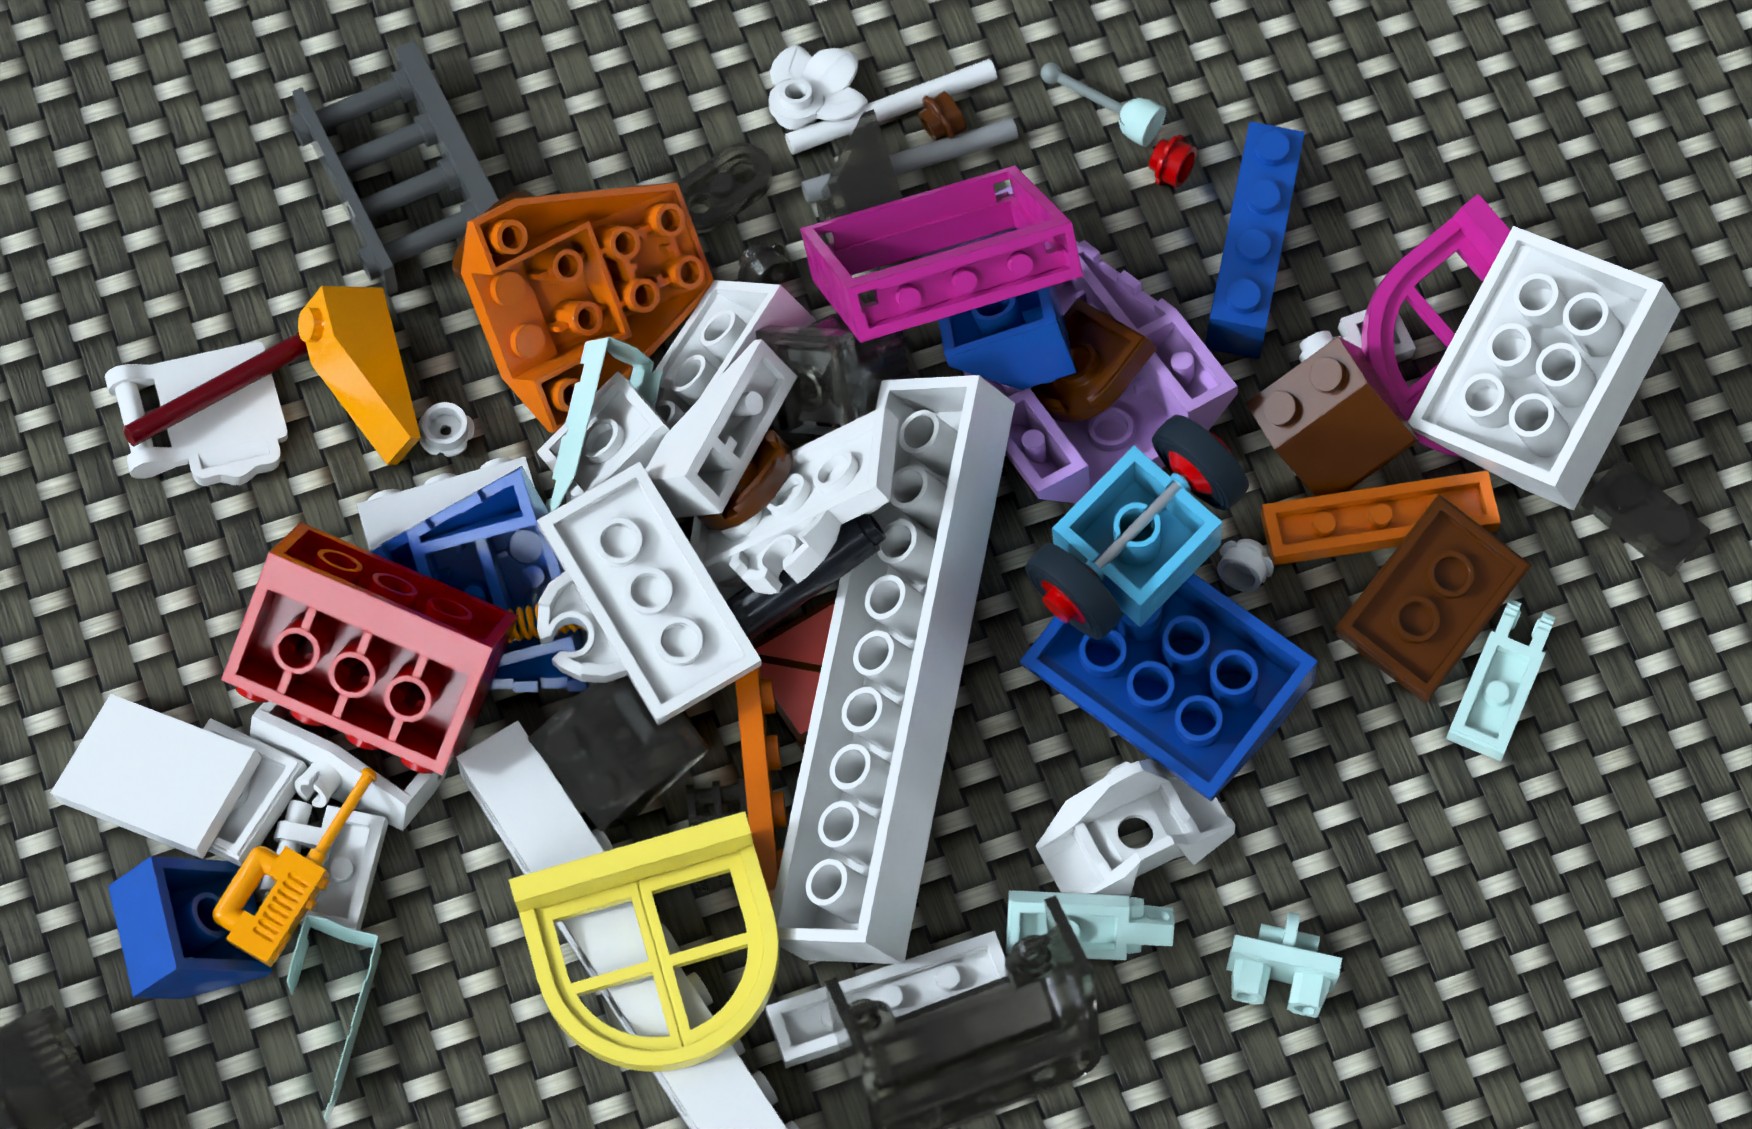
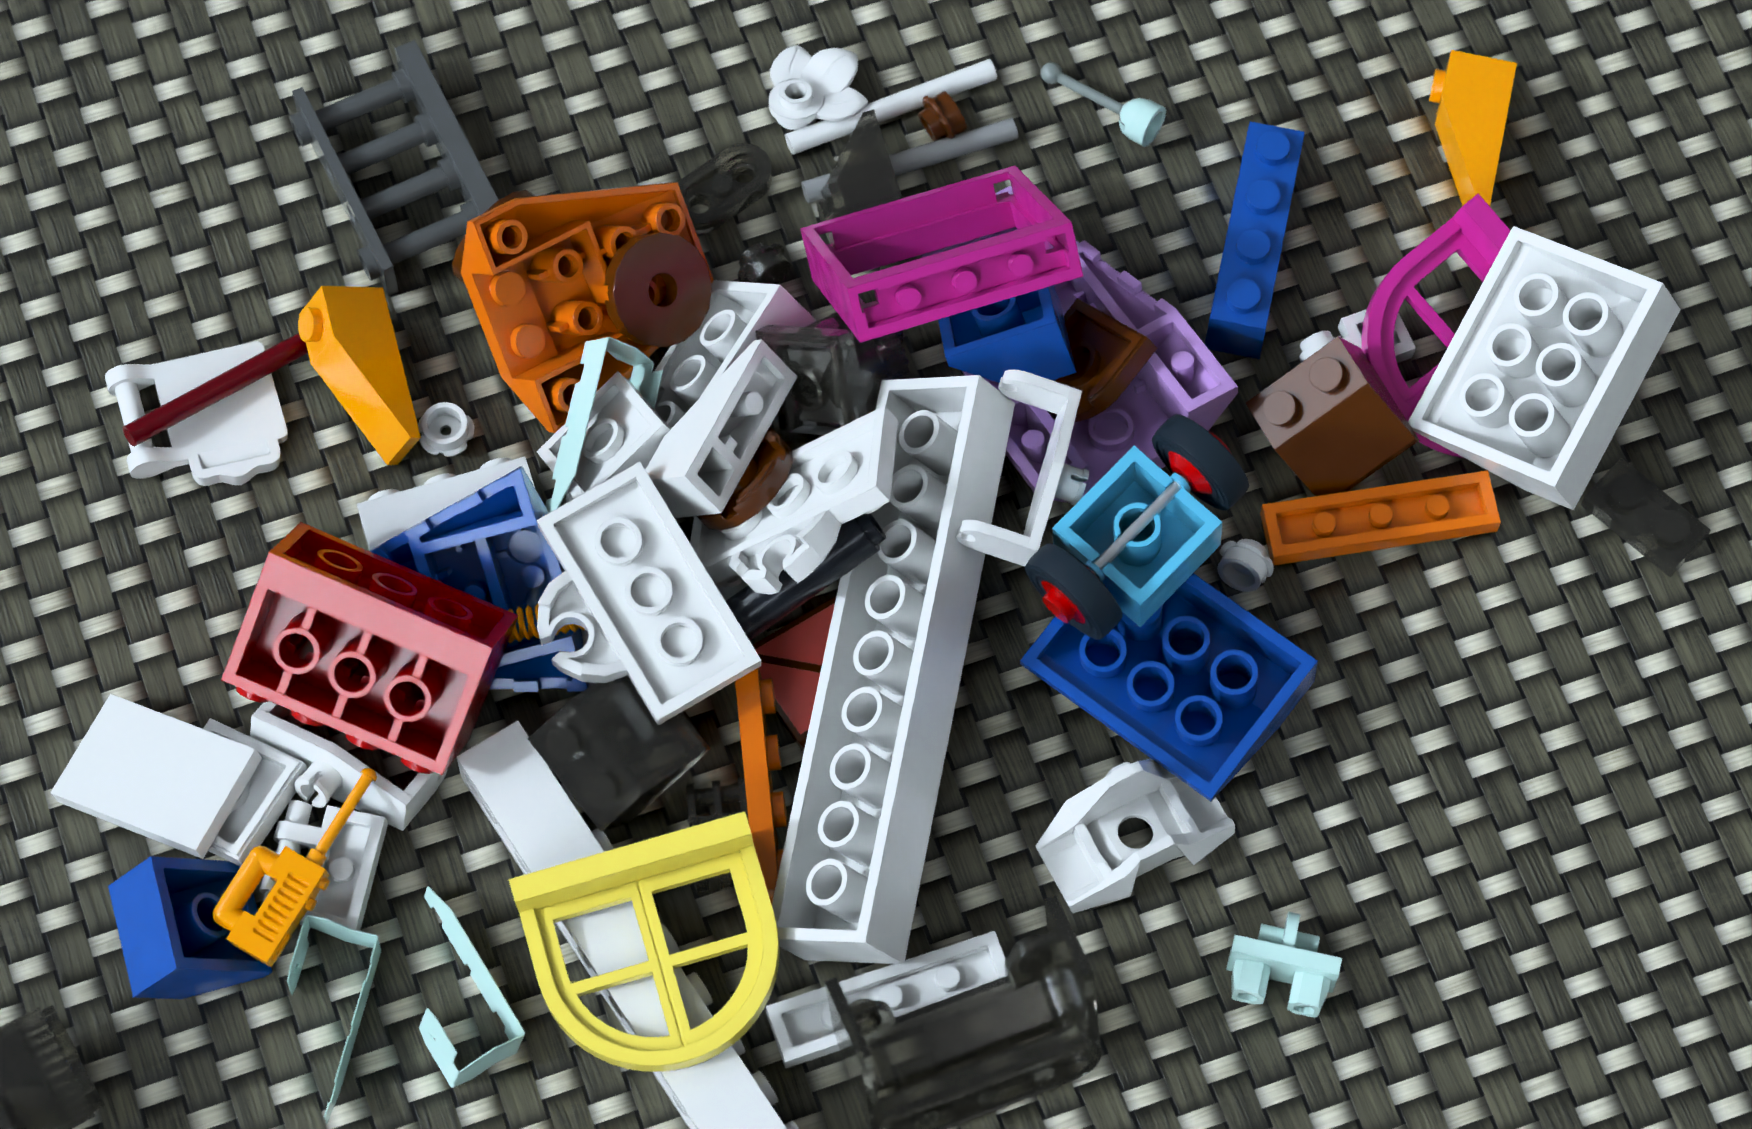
(441, 1047): none -> light aqua piece
(686, 289): none -> reddish brown tile
(1055, 476): none -> white piece
(1102, 923): light aqua hinge -> none
(1172, 161): red plate -> none
(1432, 598): reddish brown tile -> none
(1472, 118): none -> light orange slope
(1499, 686): light aqua hinge -> none

